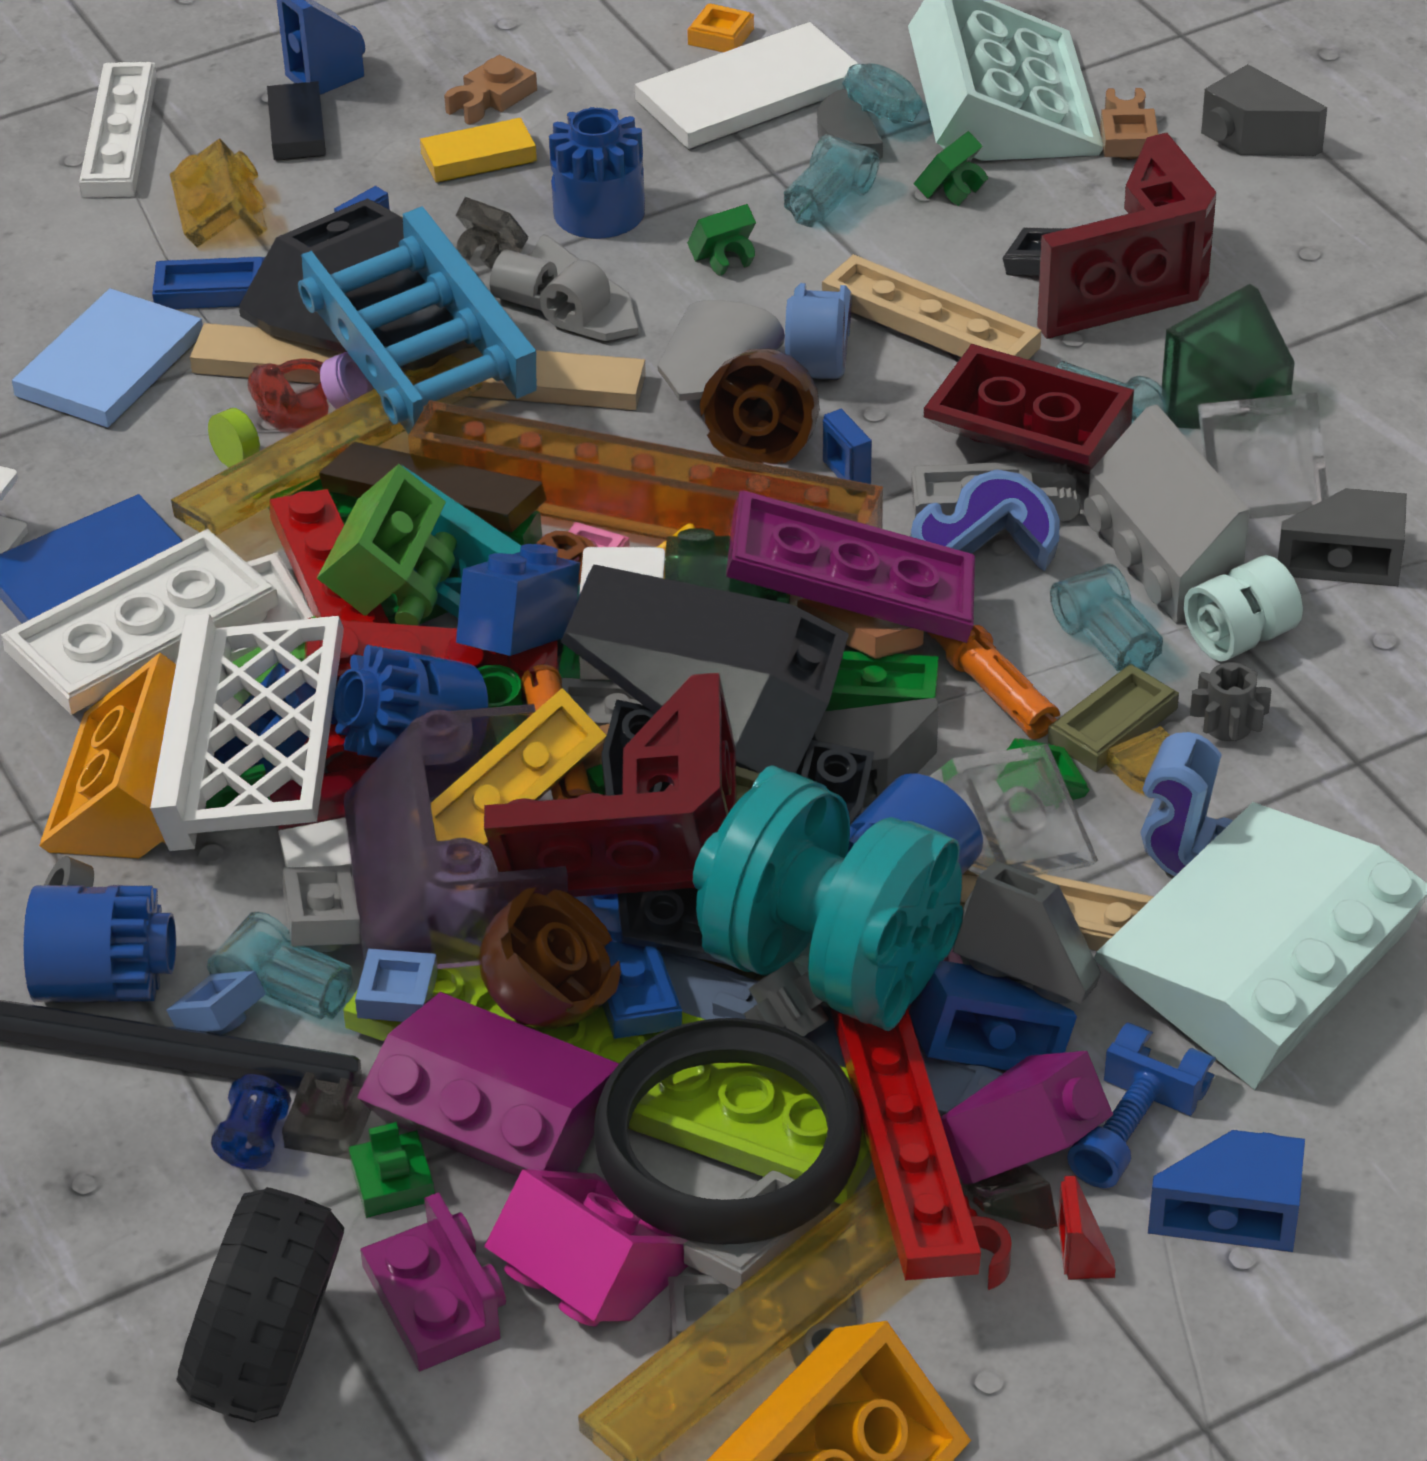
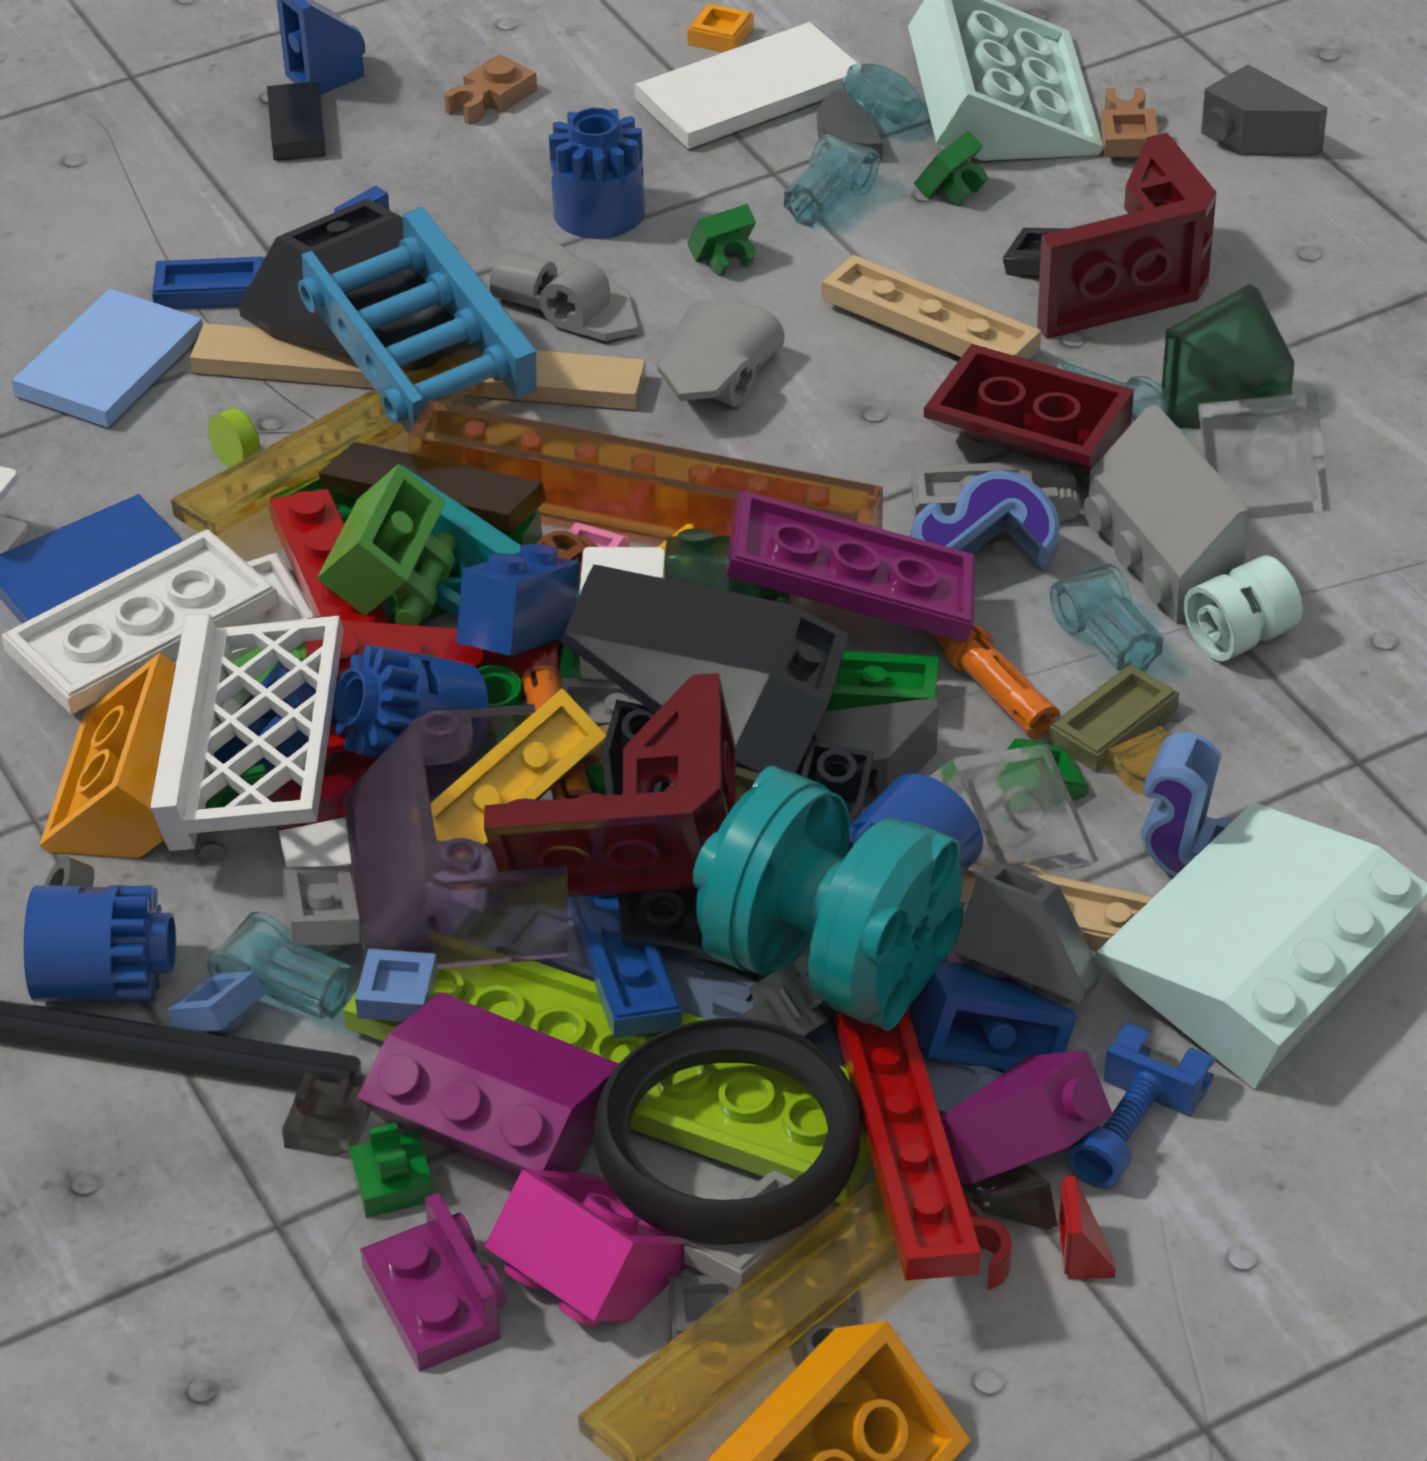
(118, 130): white tile -> none
(217, 191): clear yellow bracket -> none
(251, 1122): clear blue bush -> none
(259, 1304): black tyre -> none
(277, 400): clear red piece -> none
(343, 380): lavender tile -> none
(478, 150): yellow tile -> none
(489, 227): clear smoke tile -> none
(547, 960): reddish brown cylinder -> none
(760, 407): reddish brown cylinder -> none
(819, 330): medium blue animal -> none
(846, 447): blue tile -> none
(866, 633): nougat tile -> none
(1230, 701): dark grey gear -> none
(1232, 1192): blue slope -> none
(1347, 538): dark grey slope -> none

